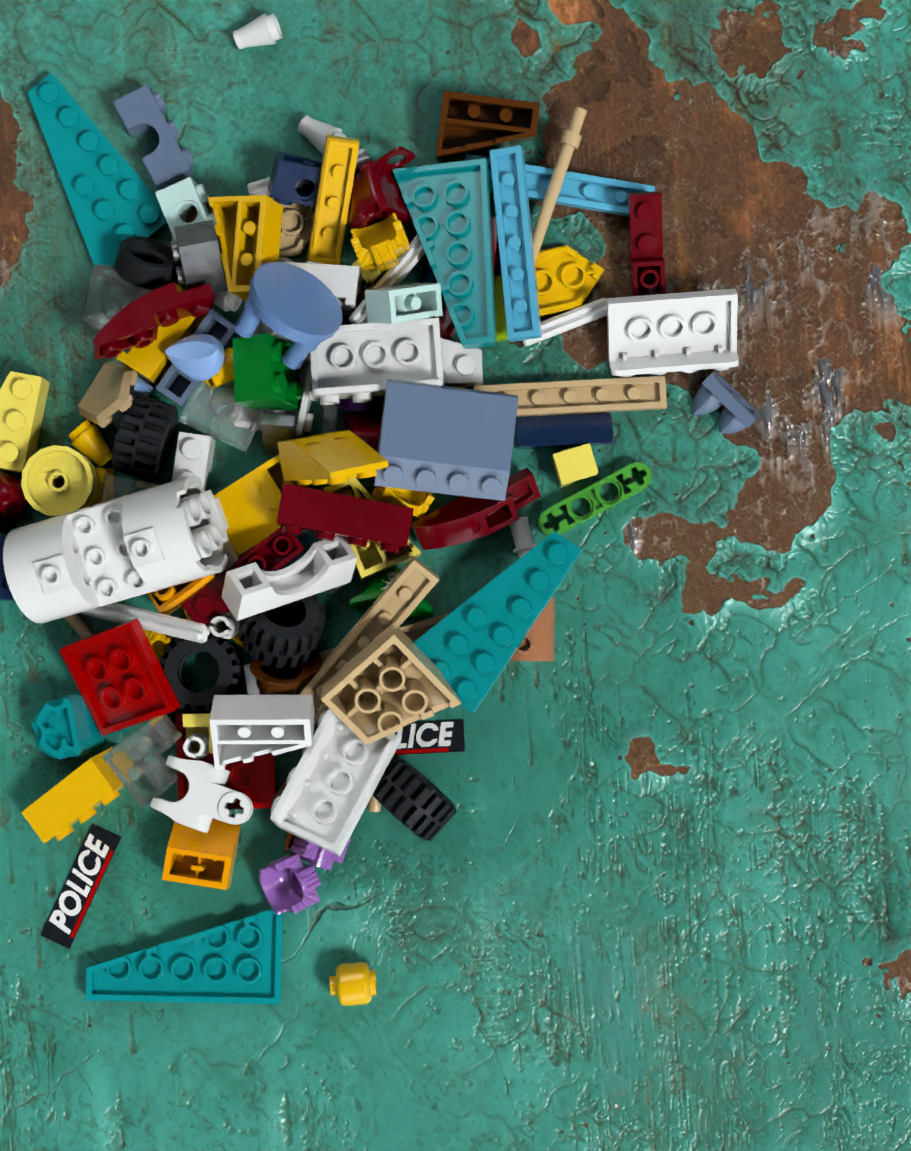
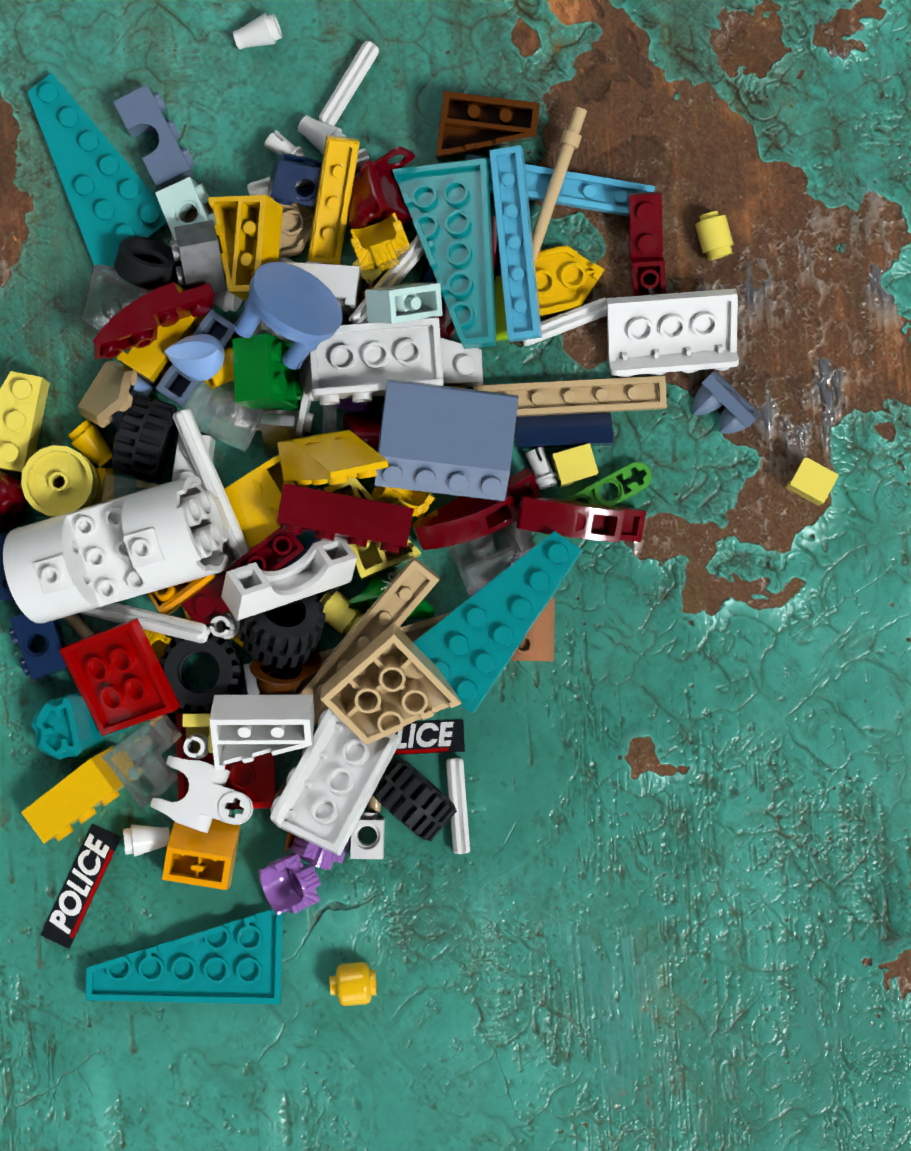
(33, 663): none -> dark blue brick
(145, 839): none -> white cone
(209, 478): none -> white axle
(277, 142): none -> white pin
(338, 613): none -> light yellow brick
(349, 83): none -> white axle
(373, 850): none -> white brick
(457, 795): none -> white axle
(484, 558): none -> clear slope
(541, 468): none -> white pin
(581, 519): none -> dark red slope
(714, 235): none -> light yellow brick
(812, 481): none -> light yellow panel

